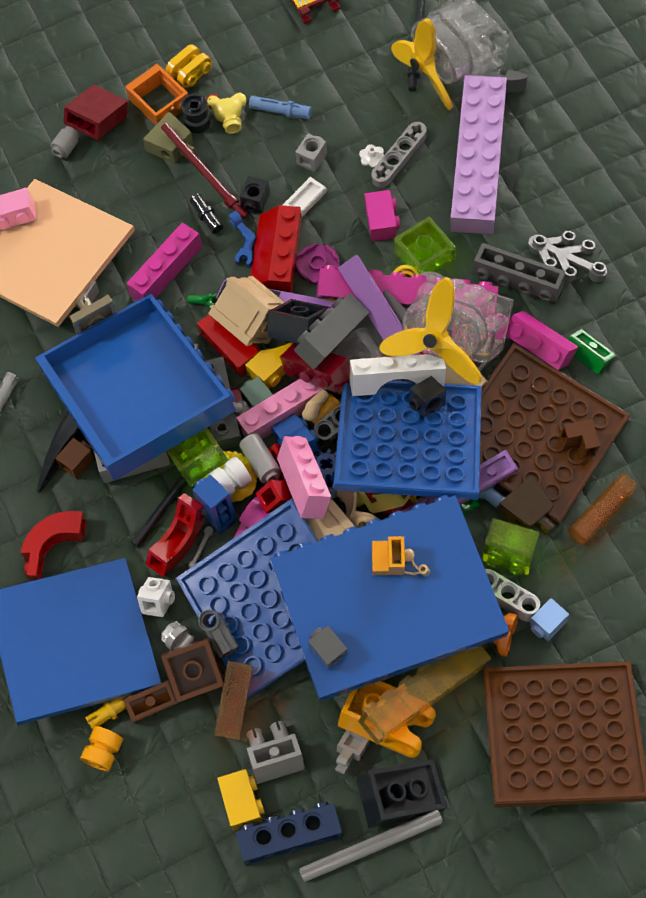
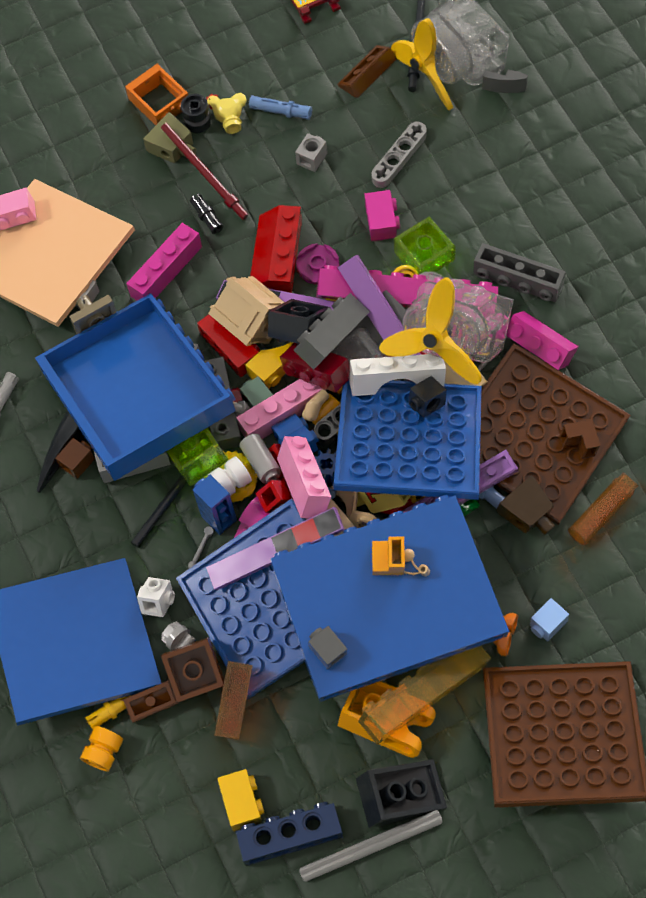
(48, 533): red arch -> none
(64, 142): light grey brick -> none
(95, 112): dark red brick -> none
(179, 537): red arch -> none
(189, 66): yellow brick -> none
(202, 299): green bar -> none
(219, 634): dark grey piece -> none
(245, 252): blue piece -> none
(258, 188): black brick -> none
(258, 555): none -> tile
(274, 757): light grey brick -> none
(307, 195): white tile -> none
(351, 747): light grey plate -> none
(367, 70): none -> reddish brown slope
(371, 155): white plant -> none
(478, 155): lavender brick -> none
(510, 547): clear neon green brick -> none
(520, 598): white beam -> none
(542, 246): plant -> none
(591, 351): green slope -> none

